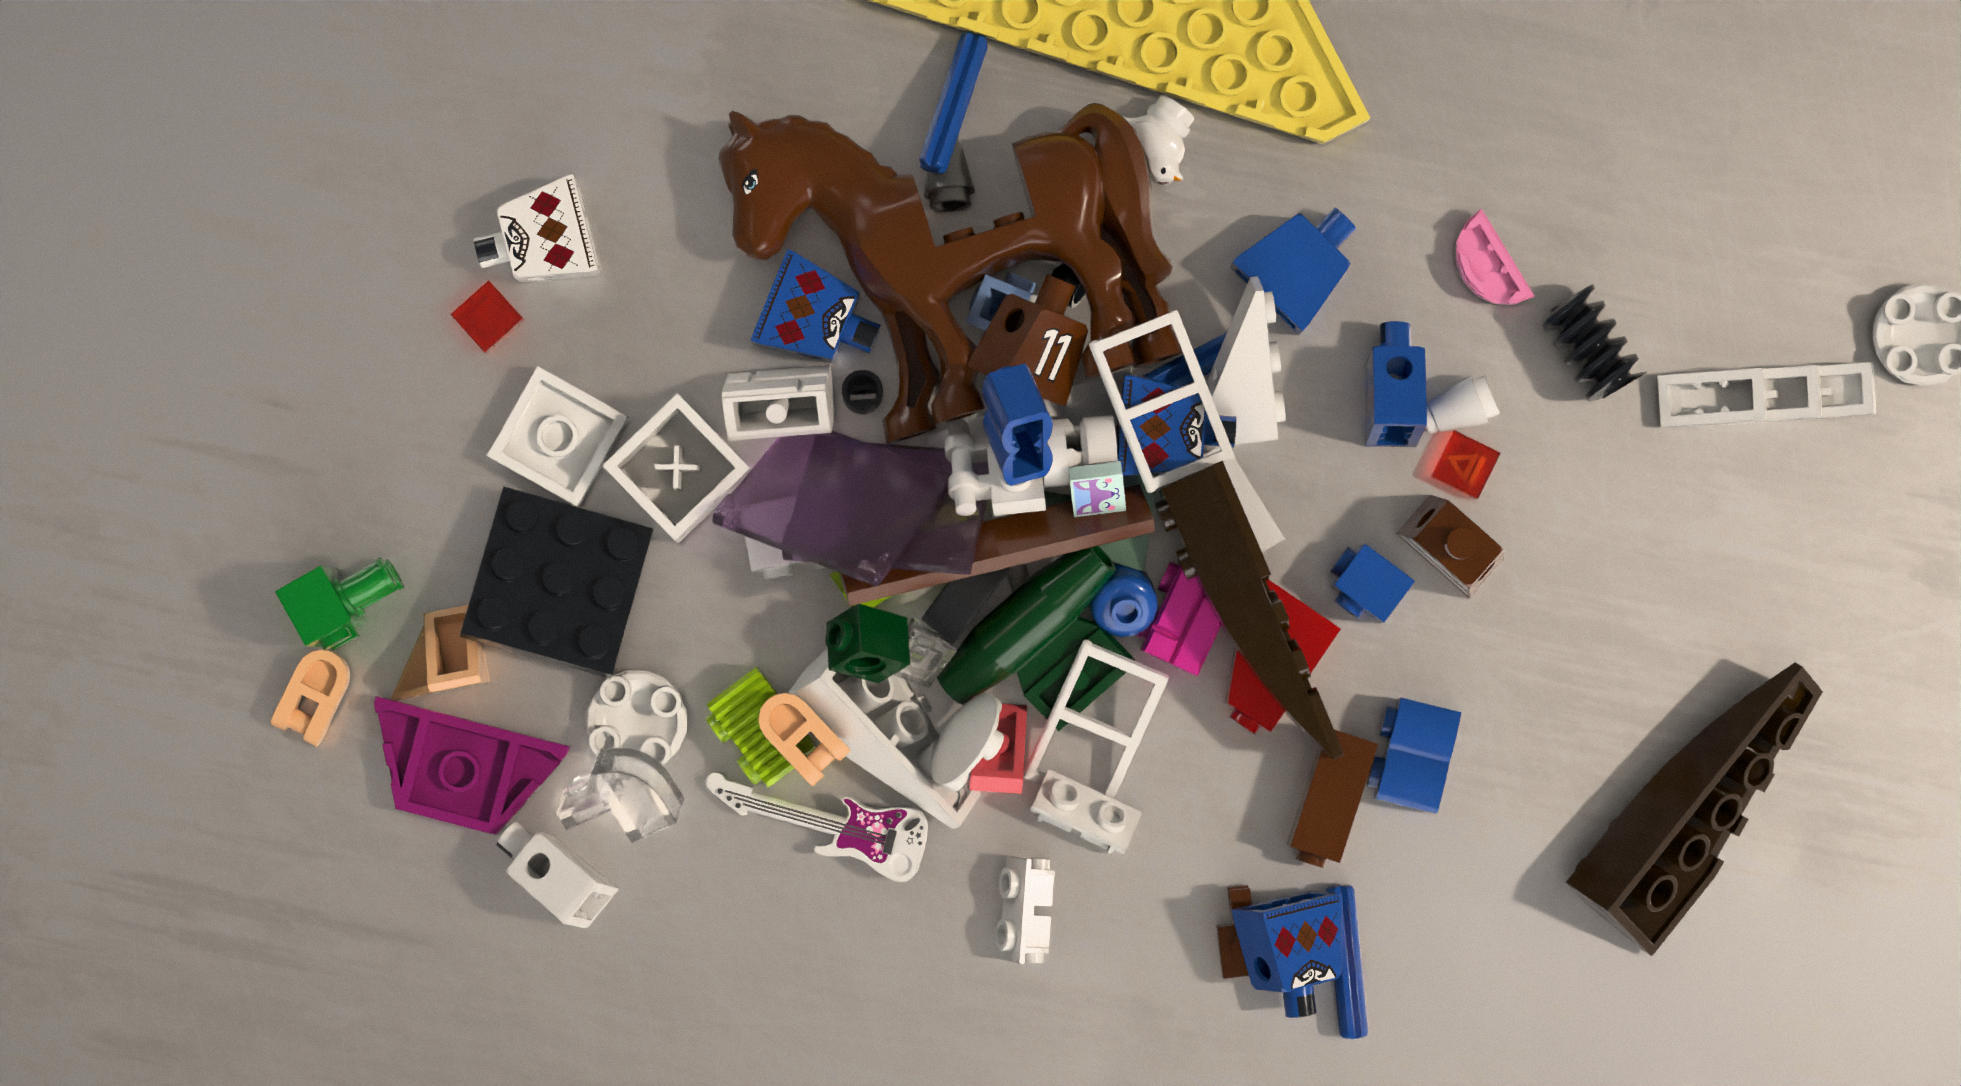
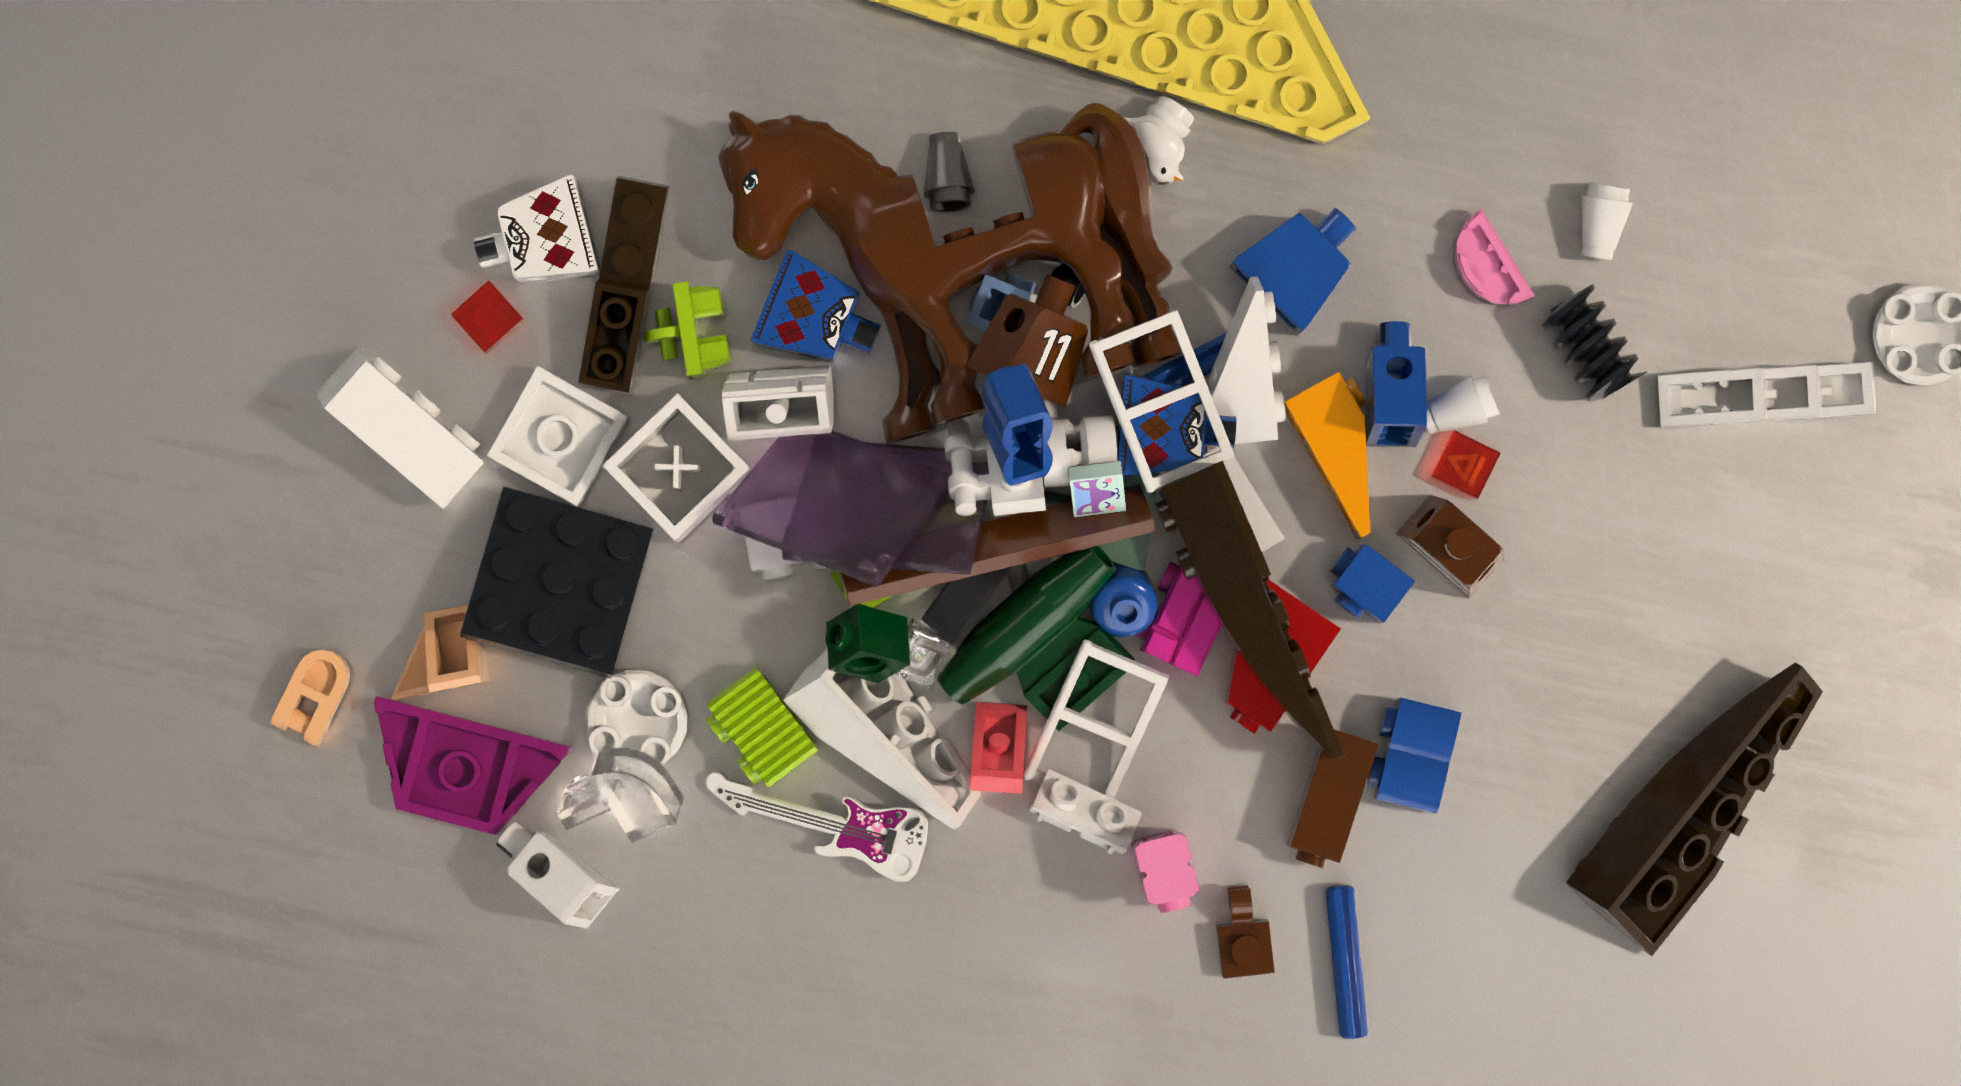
(331, 608): green brick -> none
(401, 426): none -> white wedge
(624, 284): none -> dark brown slope
(698, 352): none -> lime hips
(786, 721): light nougat plate -> none
(862, 383): black hinge -> none
(953, 103): blue axle -> none
(967, 740): white dish -> none
(1022, 886): white hinge -> none
(1165, 870): none -> bright pink brick
(1292, 946): blue torso -> none
(1335, 437): none -> light orange slope
(1603, 219): none -> white cone

